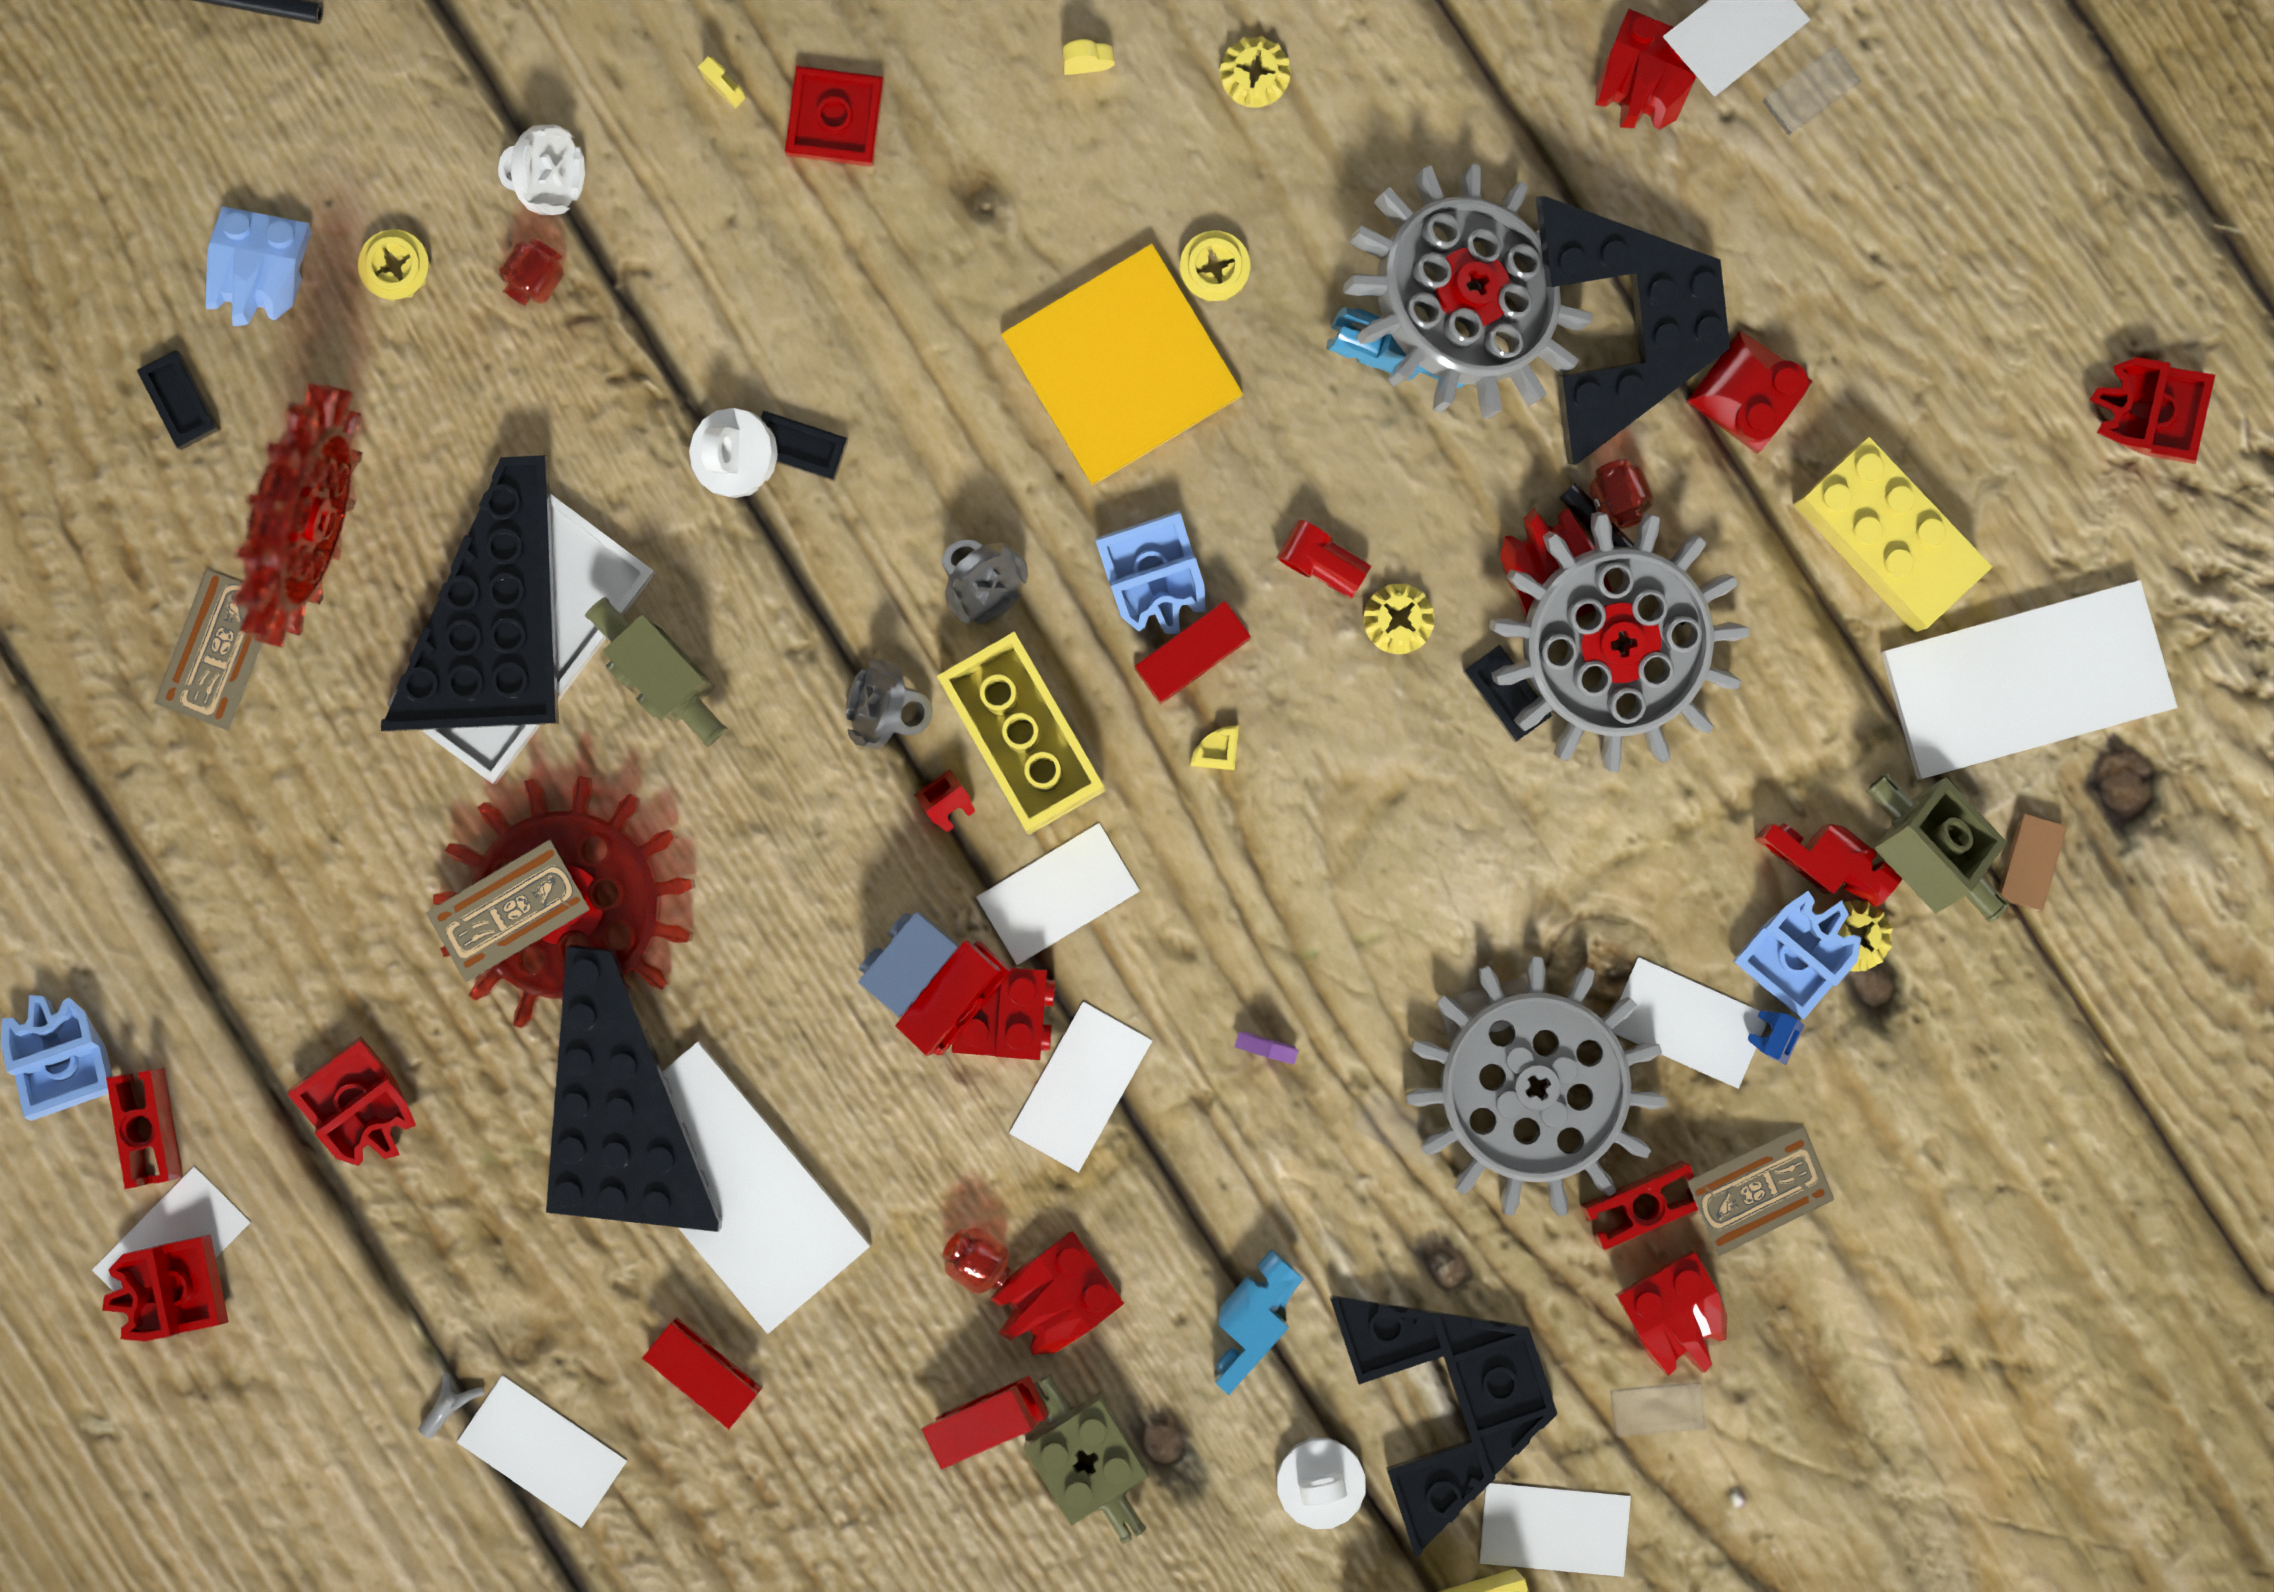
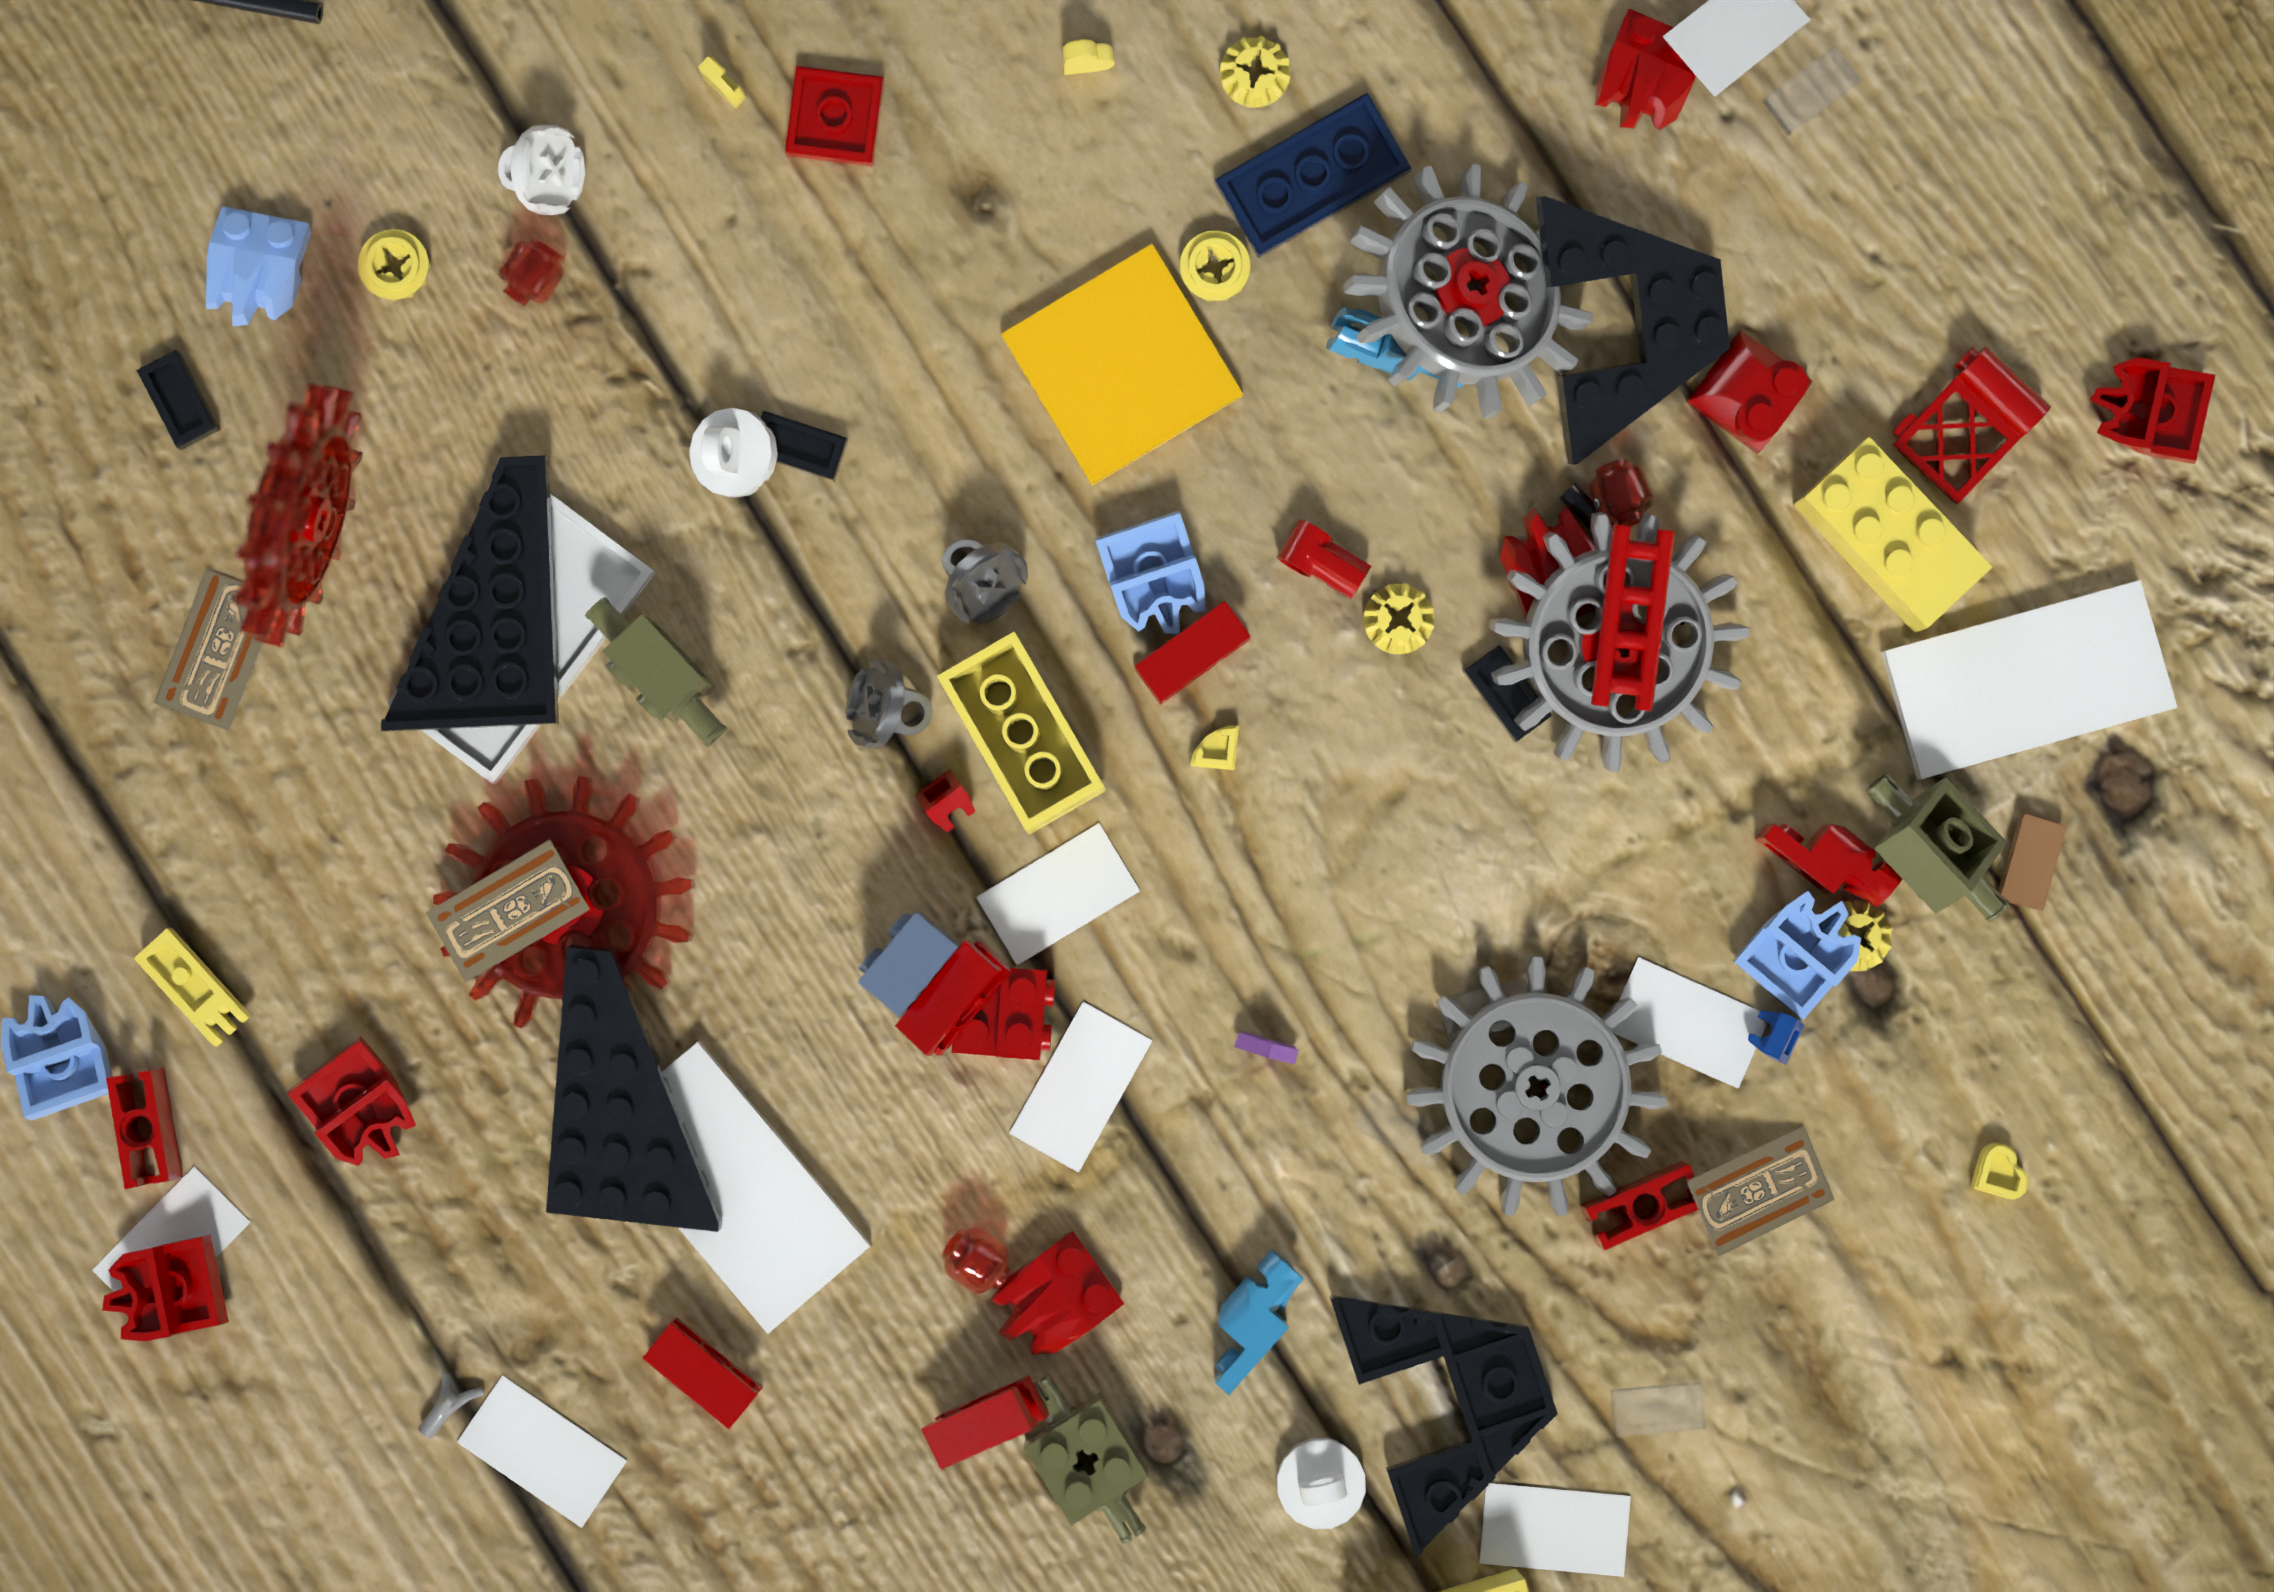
(191, 985): none -> light yellow hinge
(1312, 175): none -> dark blue tile
(1614, 596): none -> red bar
(1676, 1313): red plate -> none
(1996, 397): none -> red piece
(1998, 1172): none -> light yellow tile

